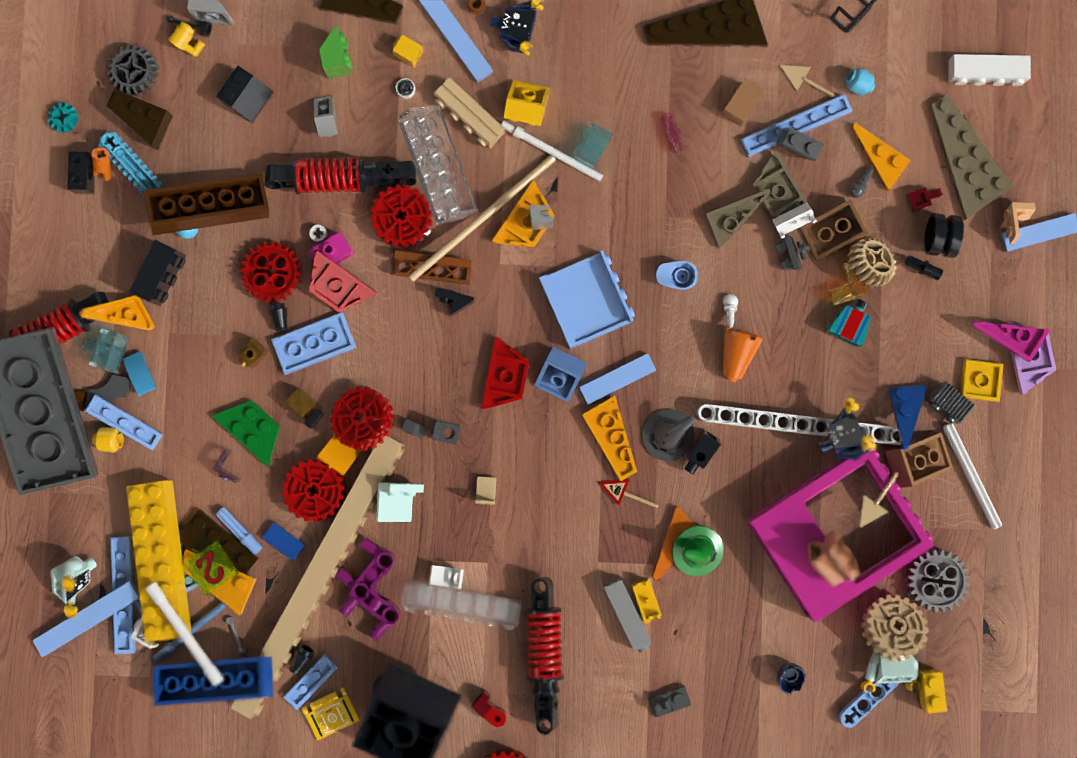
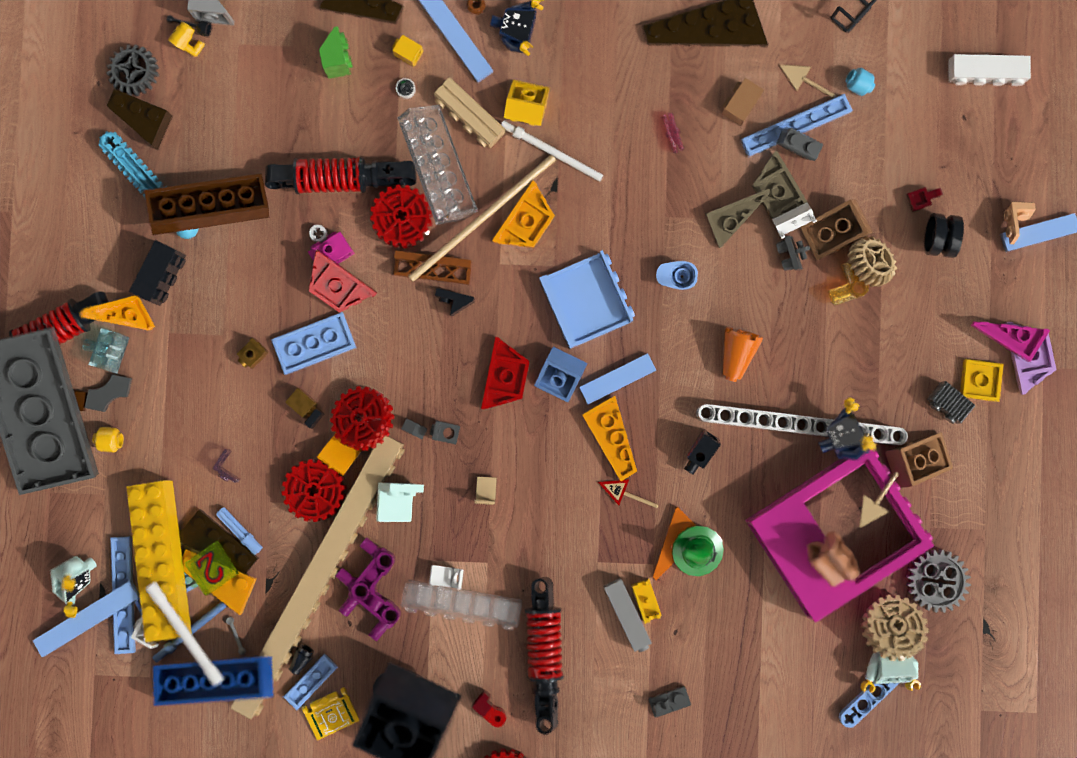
(69, 122): teal gear -> none
(80, 173): black brick -> none
(101, 163): orange hinge -> none
(123, 422): light blue tile -> none
(139, 373): dark azure slope -> none
(244, 94): black slope -> none
(251, 428): green wing -> none
(273, 255): red gear -> none
(279, 316): black cone -> none
(283, 541): blue tile -> none
(325, 116): light grey slope -> none
(539, 219): light grey hinge -> none
(592, 146): clear light blue brick -> none
(668, 434): dark grey piece -> none
(730, 302): white bar -> none
(790, 678): dark blue hair -> none
(851, 324): torso -> none
(858, 189): dark grey bar -> none
(886, 160): light orange wing -> none
(906, 407): blue wing -> none
(924, 267): black axle -> none
(932, 691): yellow brick -> none
(969, 162): dark tan wing -> none
(972, 476): white axle -> none

